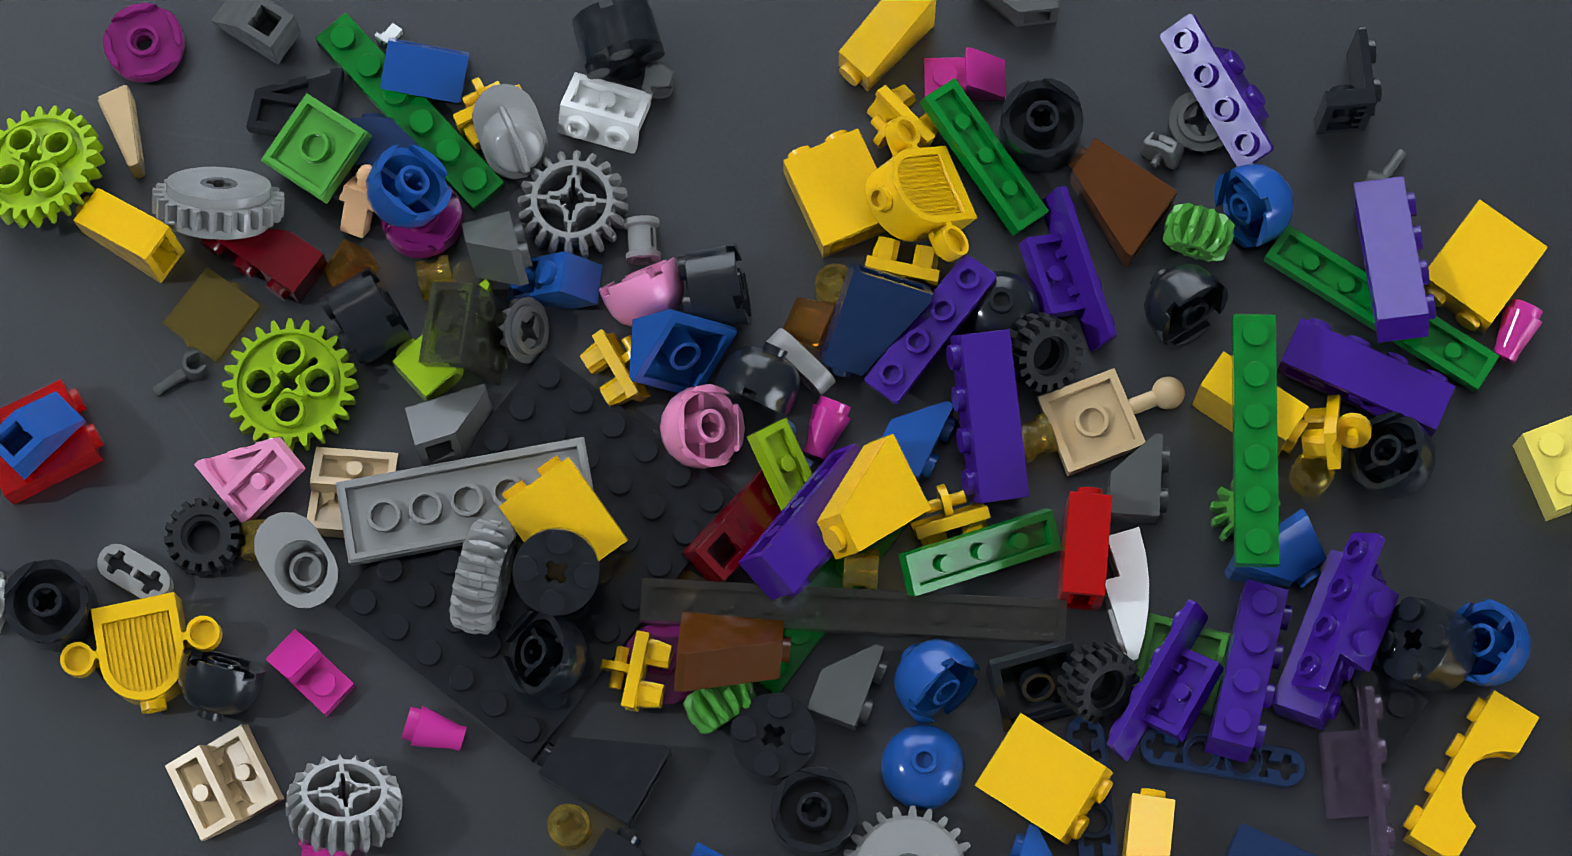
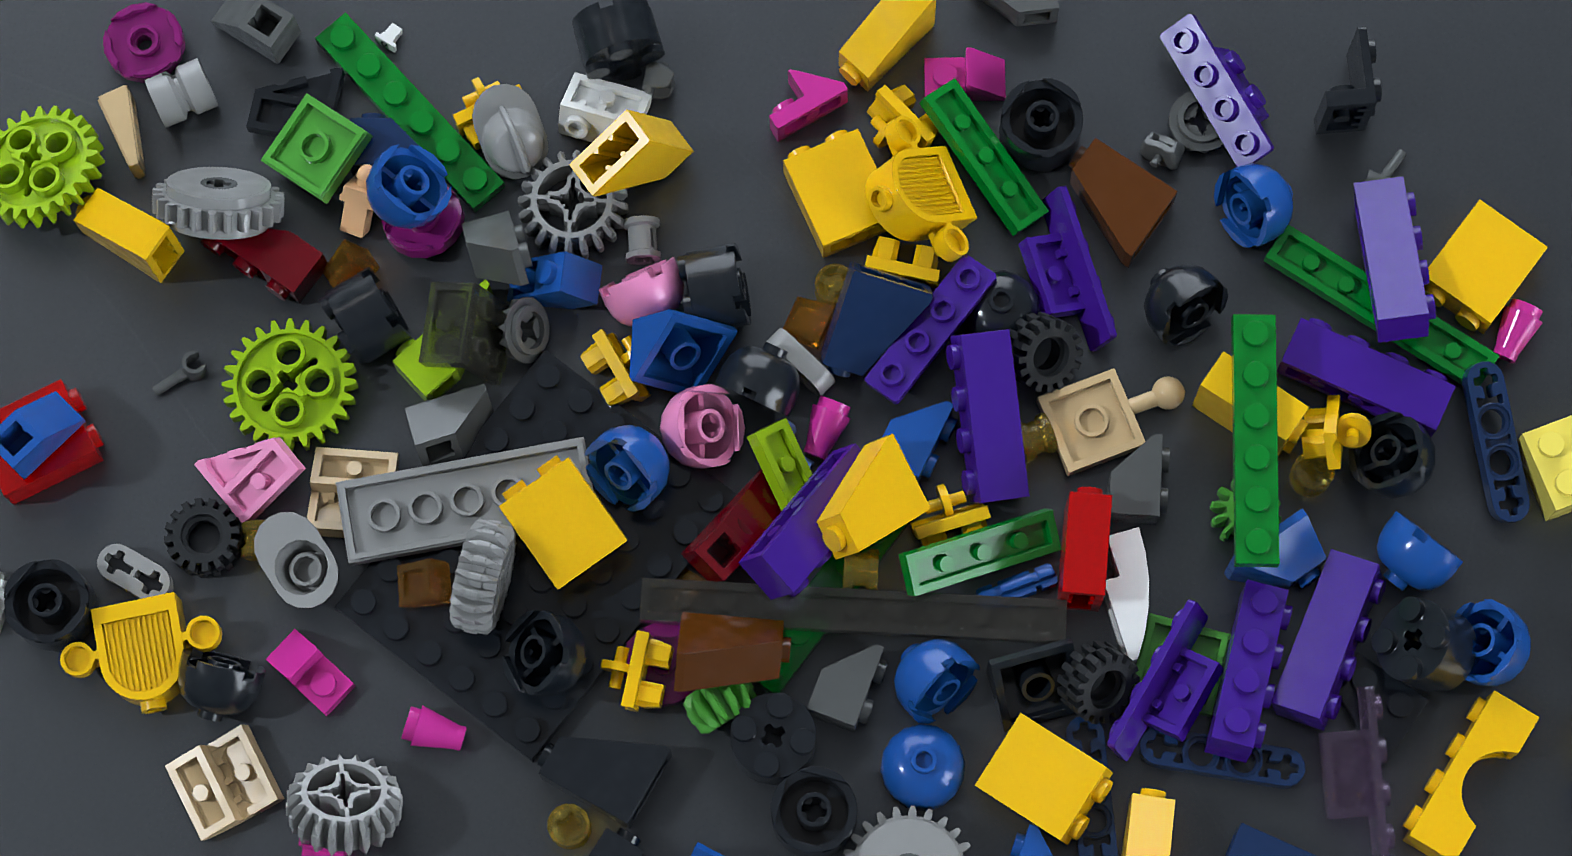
(181, 93): none -> light grey wheel
(212, 315): clear yellow piece -> none
(424, 70): blue panel -> none
(424, 583): none -> clear orange slope
(433, 272): clear yellow wheel -> none
(531, 567): black brick -> none
(628, 466): none -> blue cylinder
(631, 153): none -> yellow slope
(815, 99): none -> dark pink slope
(1023, 584): none -> blue axle
(1198, 232): bright green gear -> none
(1350, 617): dark purple bracket -> none
(1414, 556): none -> blue cylinder
(1487, 443): none -> dark blue beam

